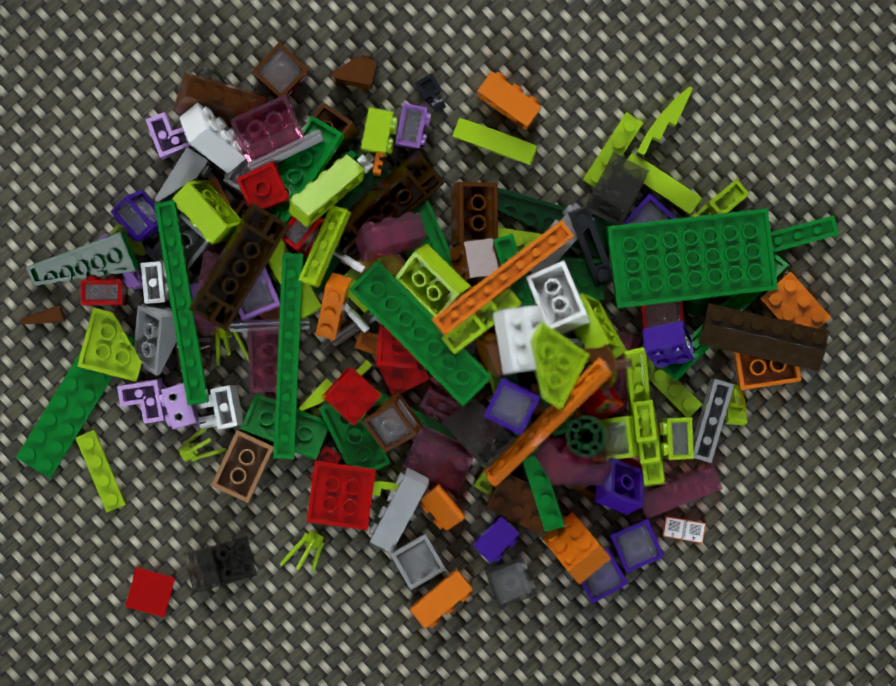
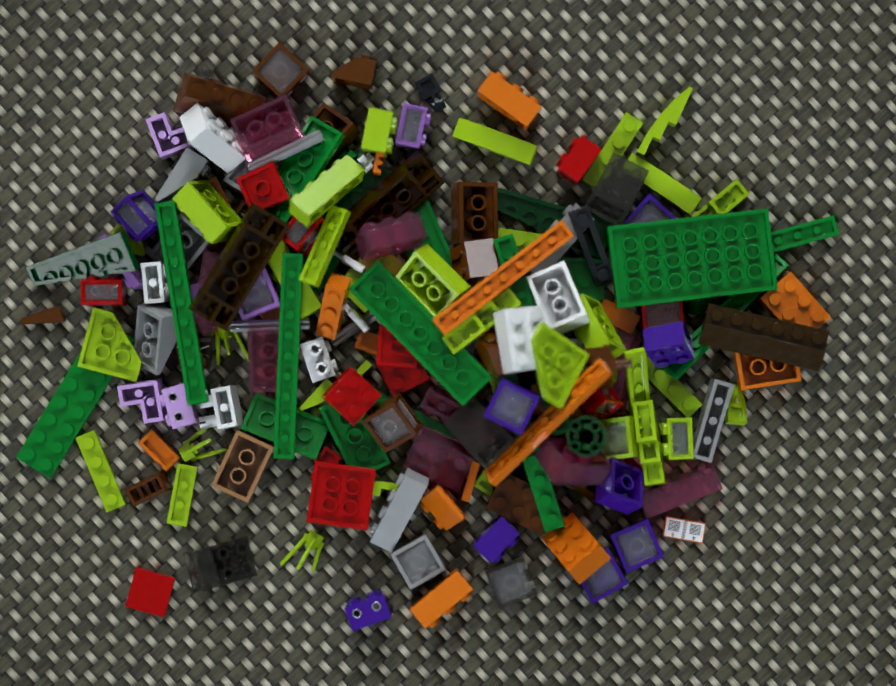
(159, 450): none -> orange tile
(163, 481): none -> reddish brown slope
(182, 495): none -> lime plate
(318, 359): none -> white brick
(367, 610): none -> dark purple piece
(470, 481): none -> orange tile
(579, 159): none -> red piece
(620, 317): none -> orange tile

